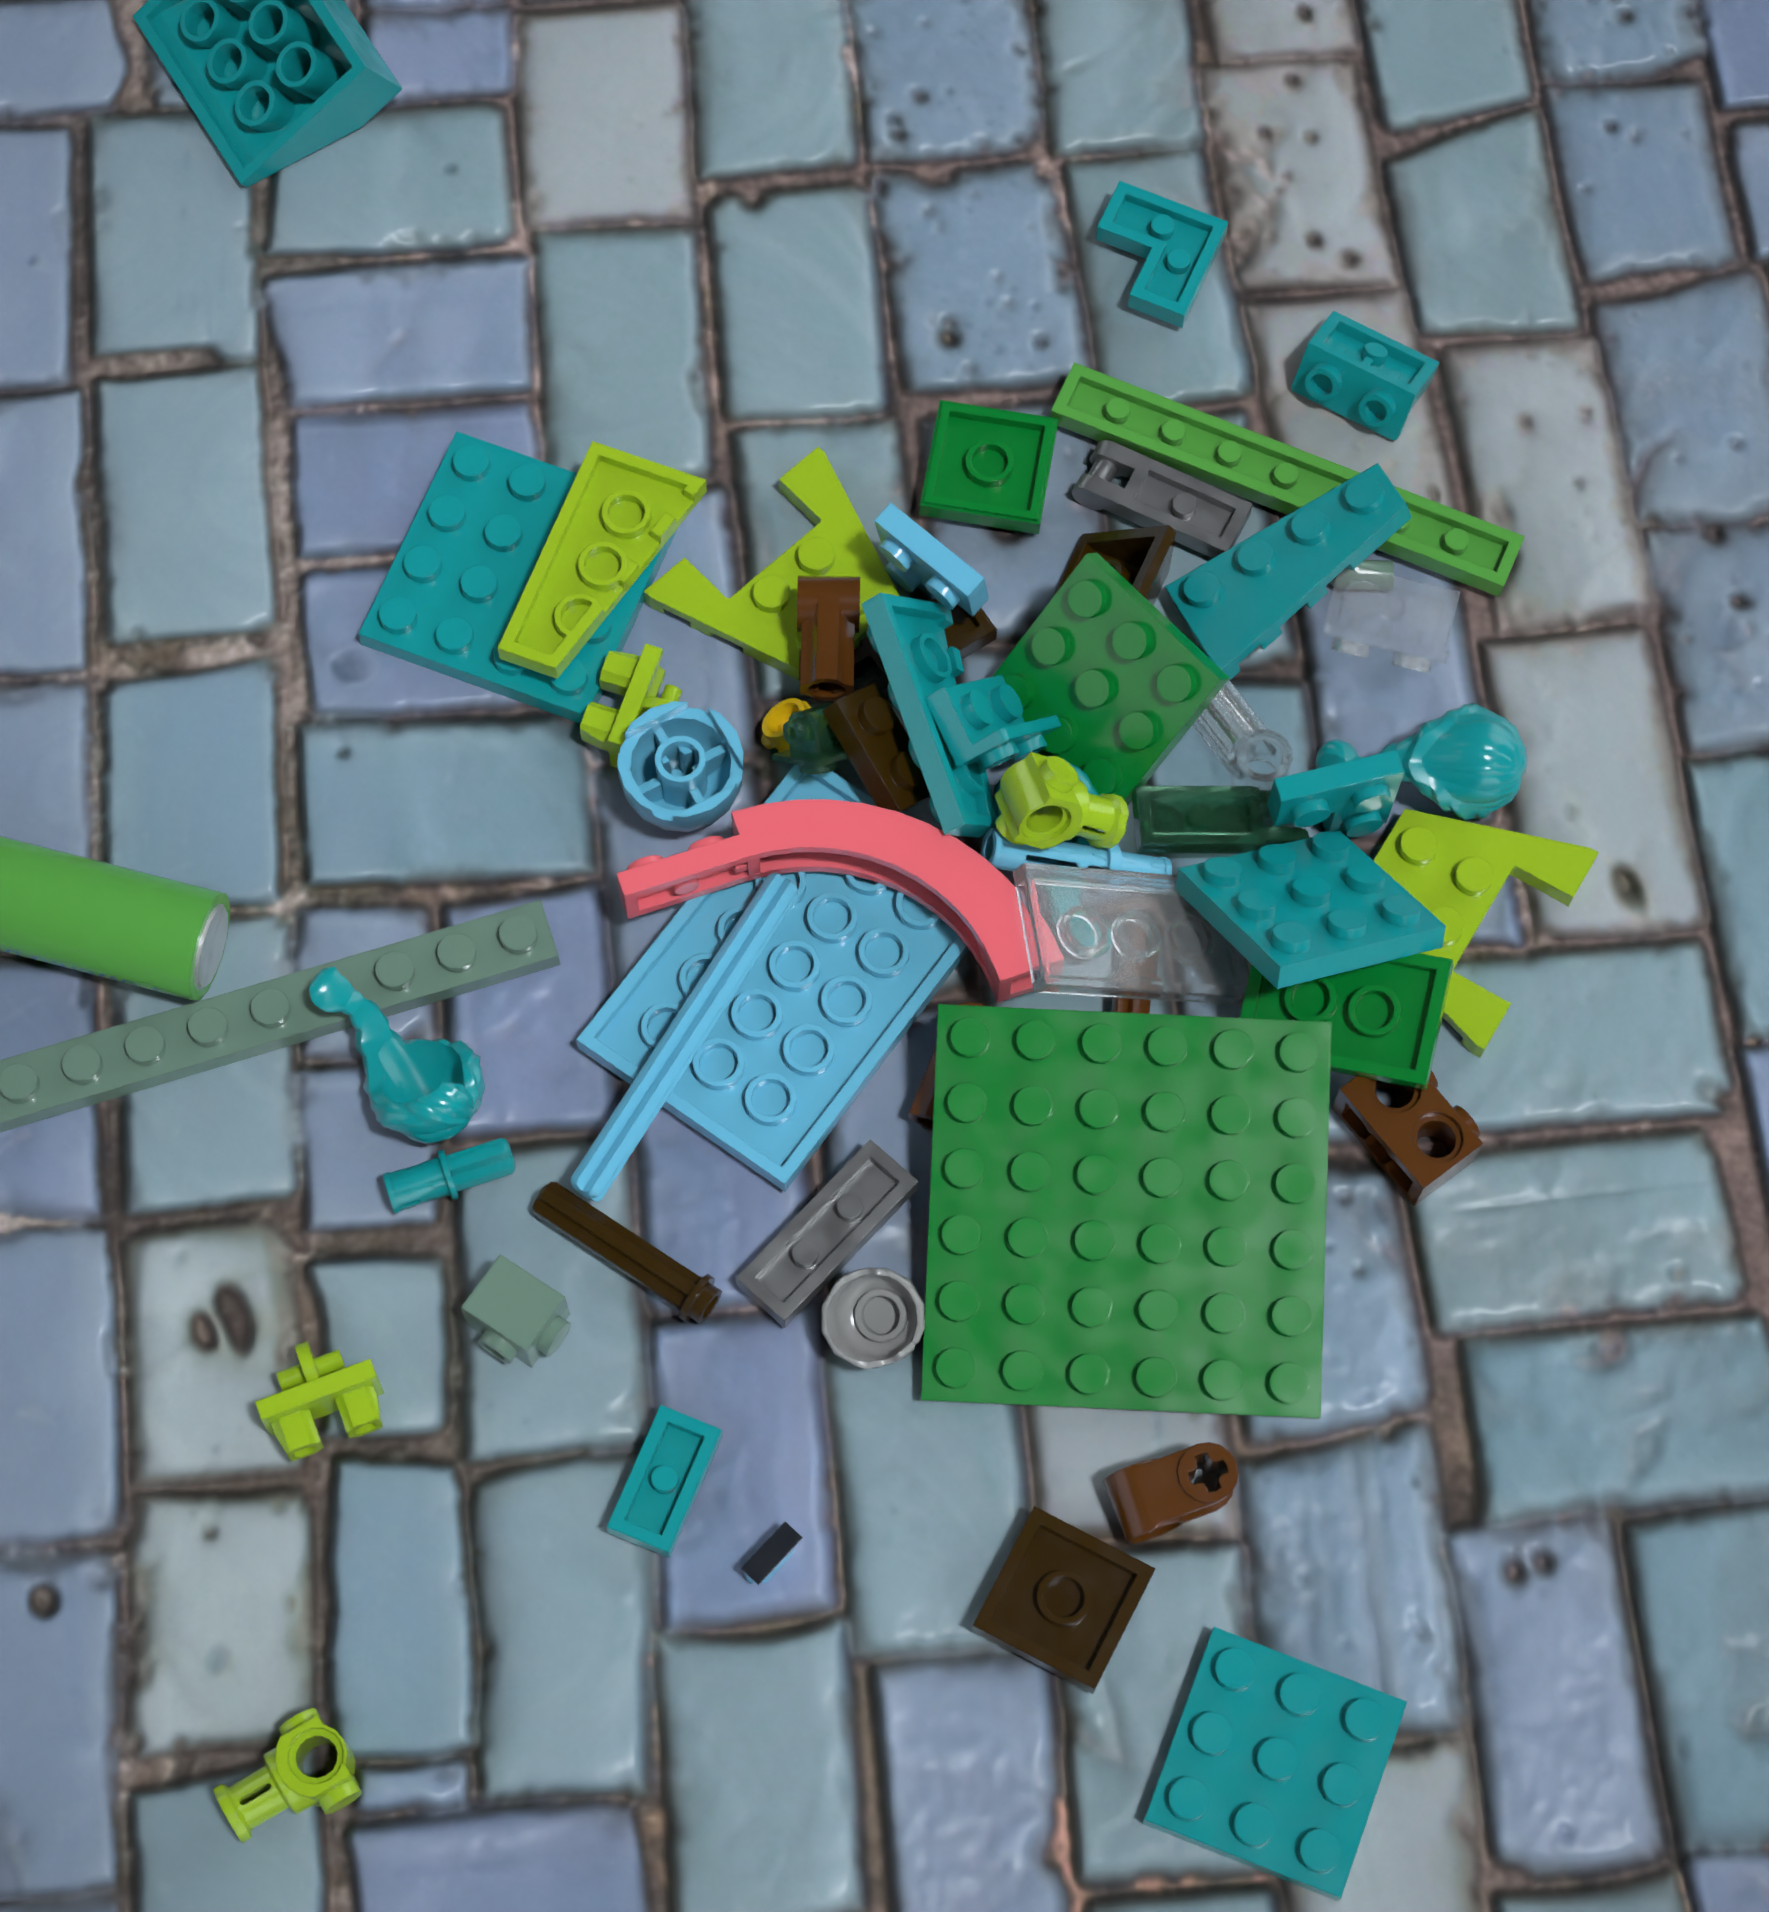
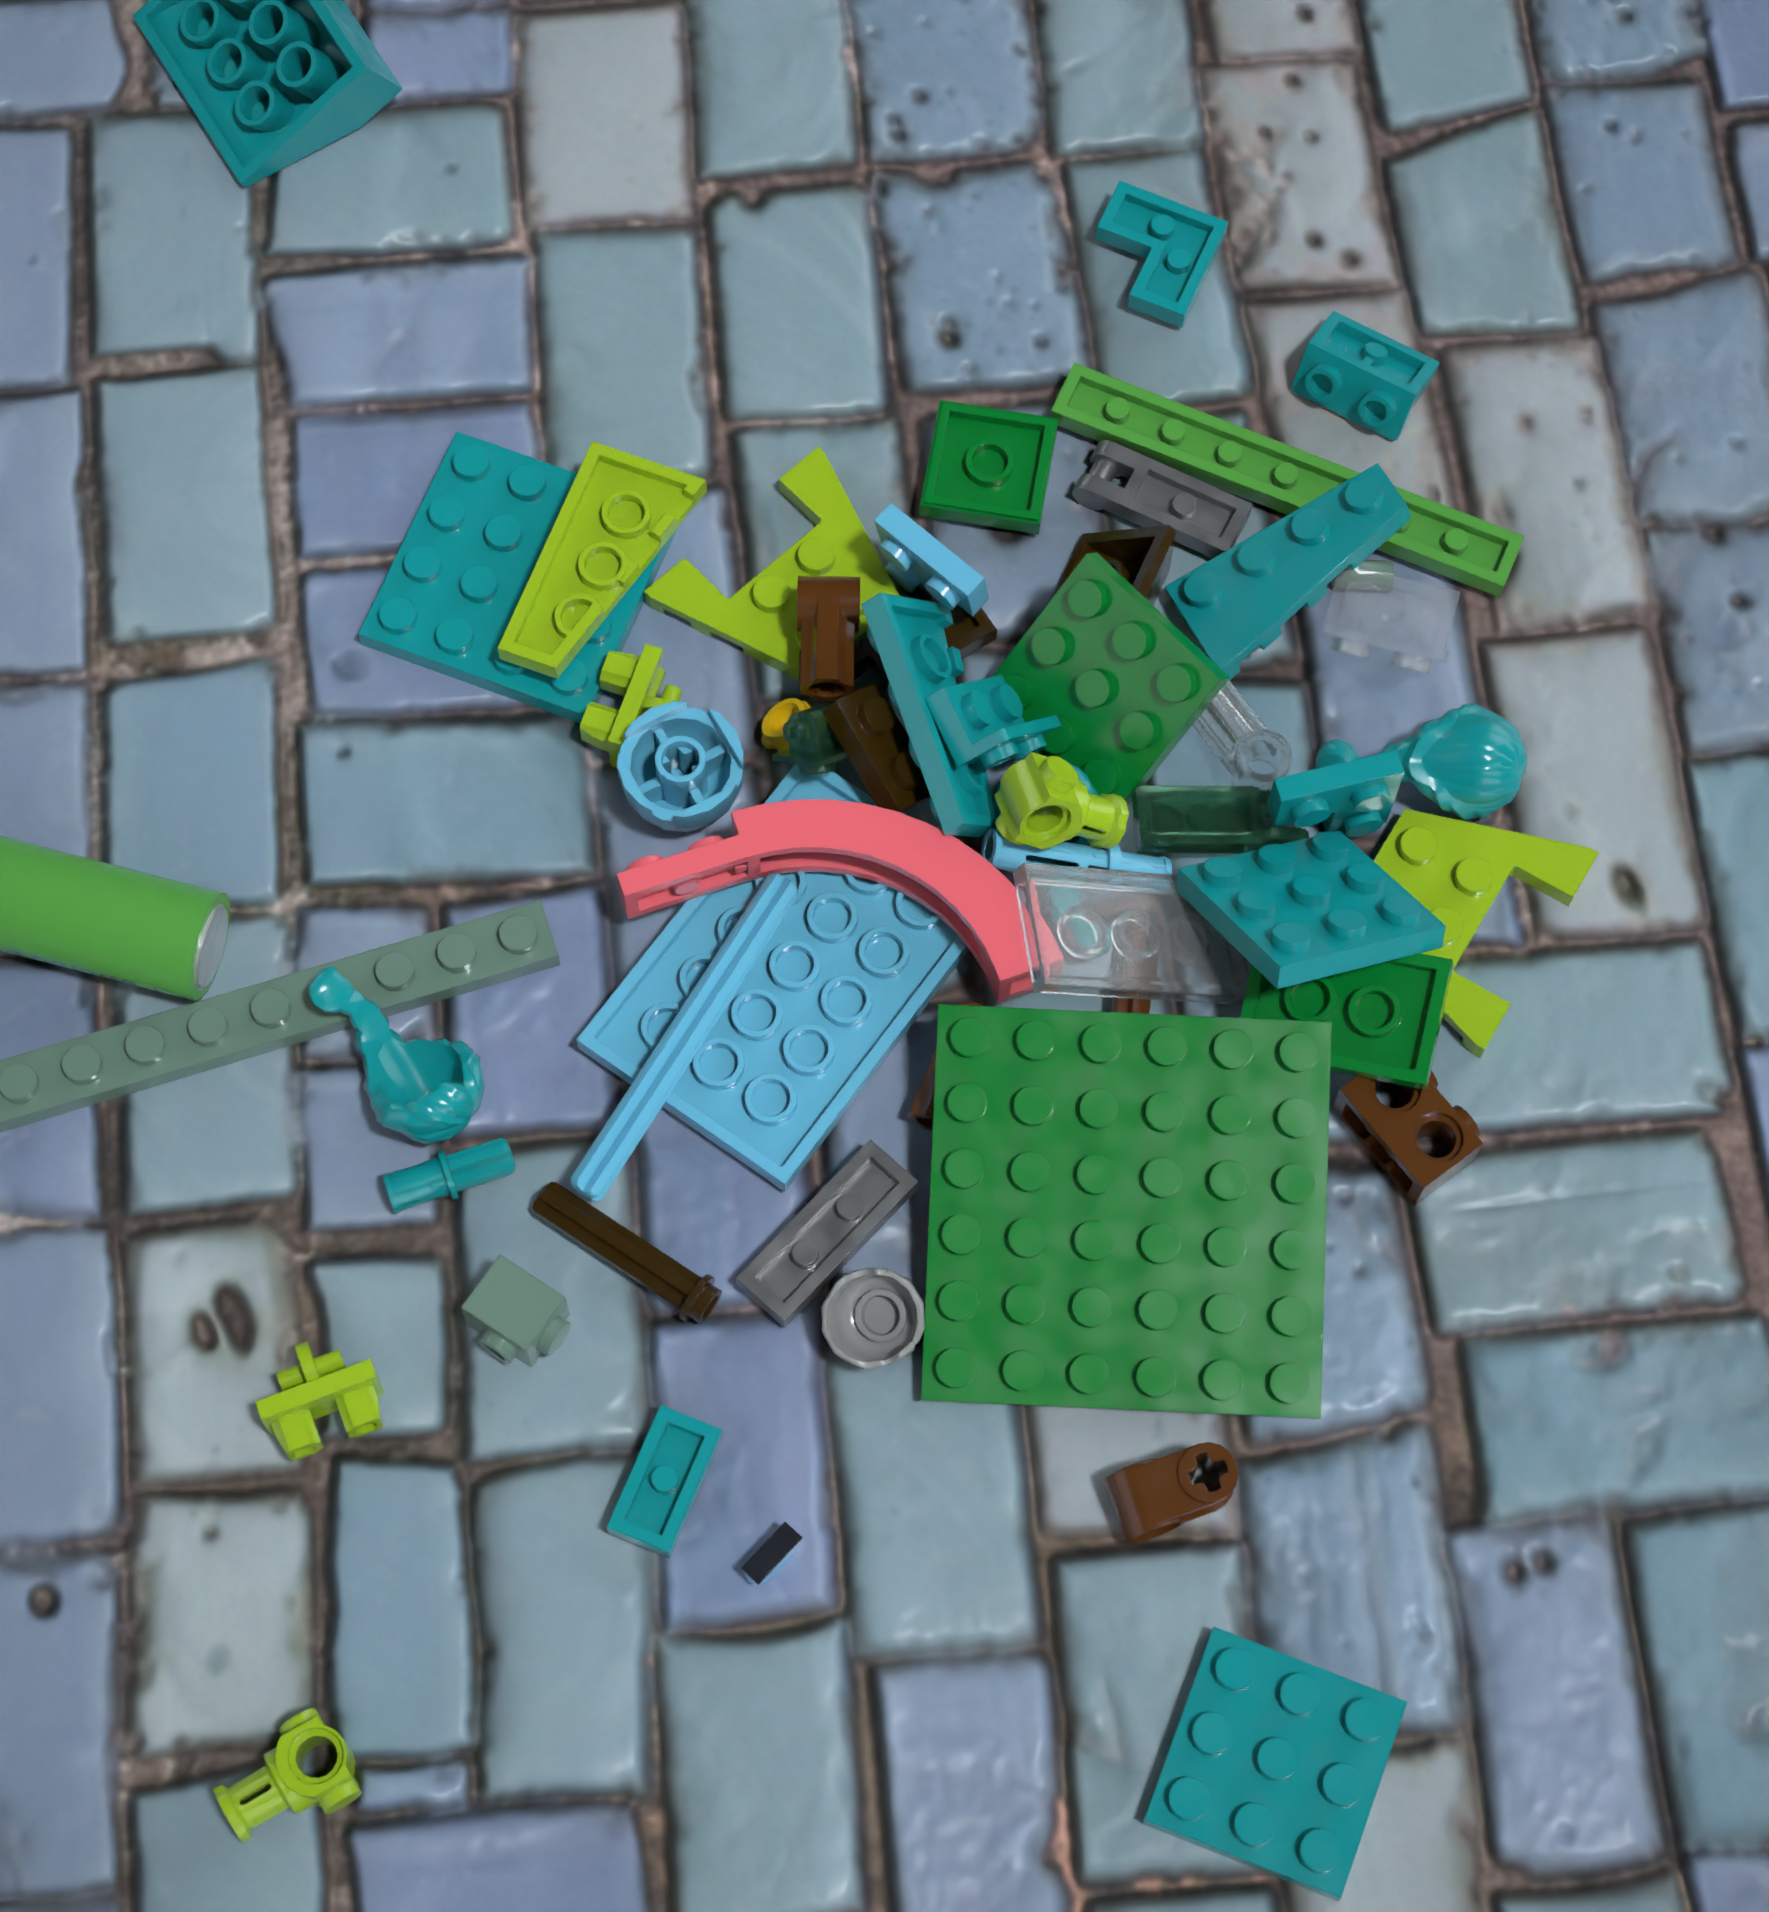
(1063, 1599): dark brown plate -> none

